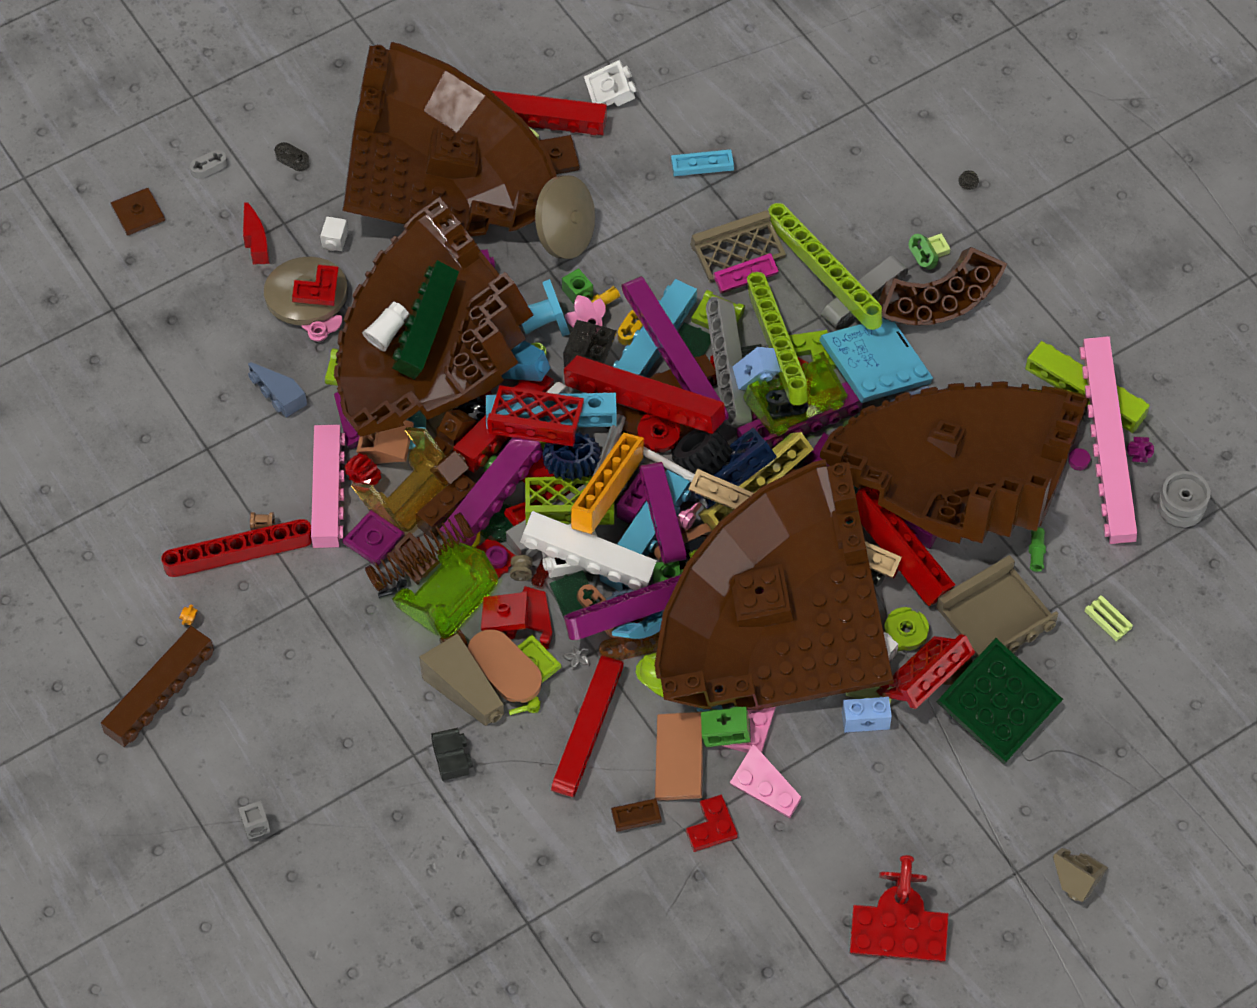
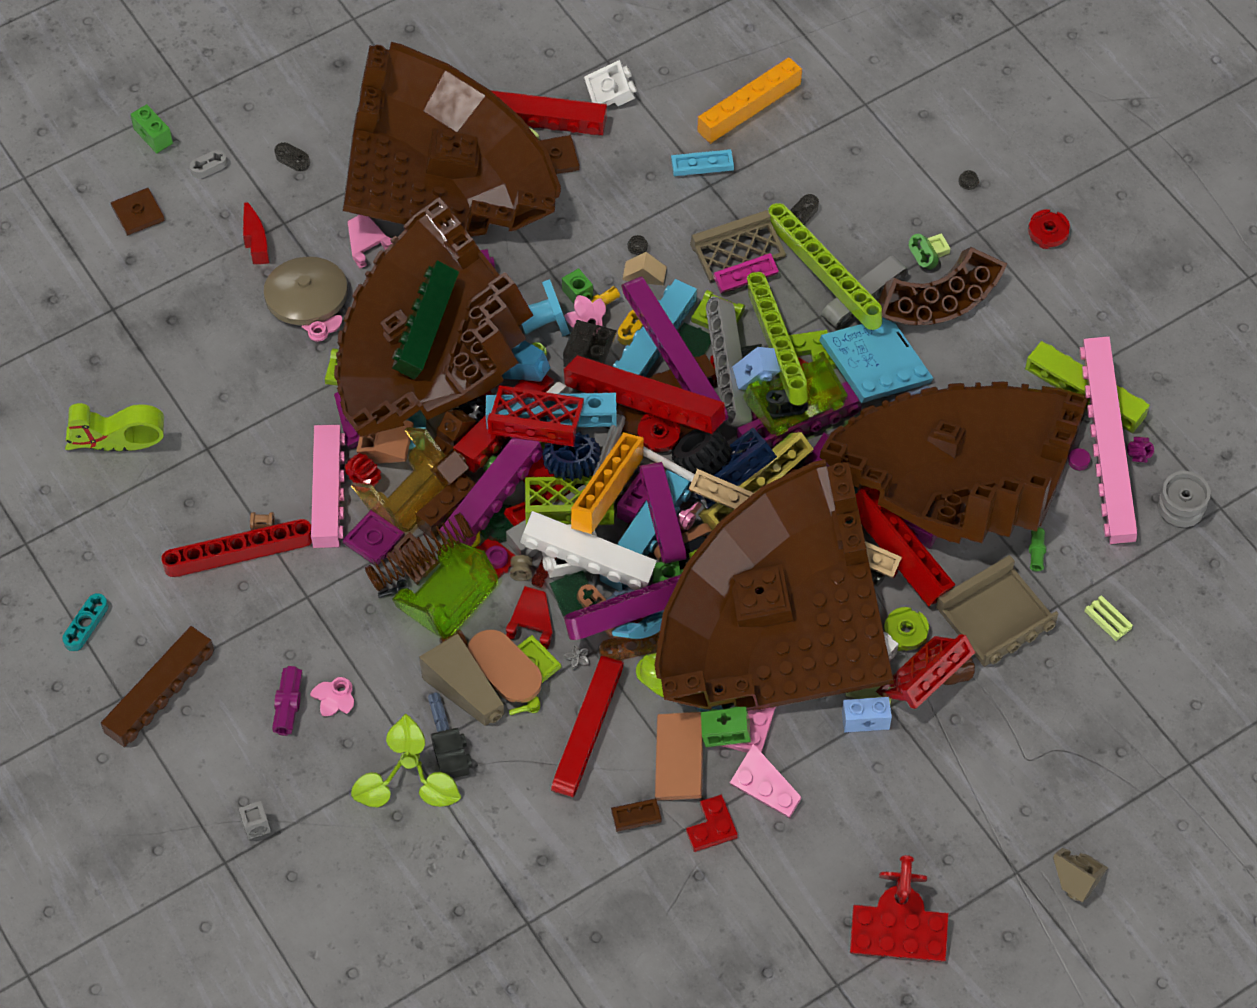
(85, 612): none -> teal beam
(114, 433): none -> lime animal
(151, 128): none -> bright green brick
(188, 615): light orange plate -> none
(282, 390): sand blue slope -> none
(287, 700): none -> magenta piece
(318, 292): red plate -> none
(331, 698): none -> bright pink plate
(334, 234): white brick -> none
(363, 236): none -> bright pink flag
(386, 326): white plant -> none
(409, 740): none -> lime plant
(438, 712): none -> sand blue axle
(505, 612): red plate -> none
(565, 217): dark tan dish -> none
(640, 241): none -> clear smoke plate
(647, 267): none -> tan slope
(749, 100): none -> light orange brick
(806, 213): none -> clear smoke beam
(999, 700): dark green plate -> none
(1048, 238): none -> red plate

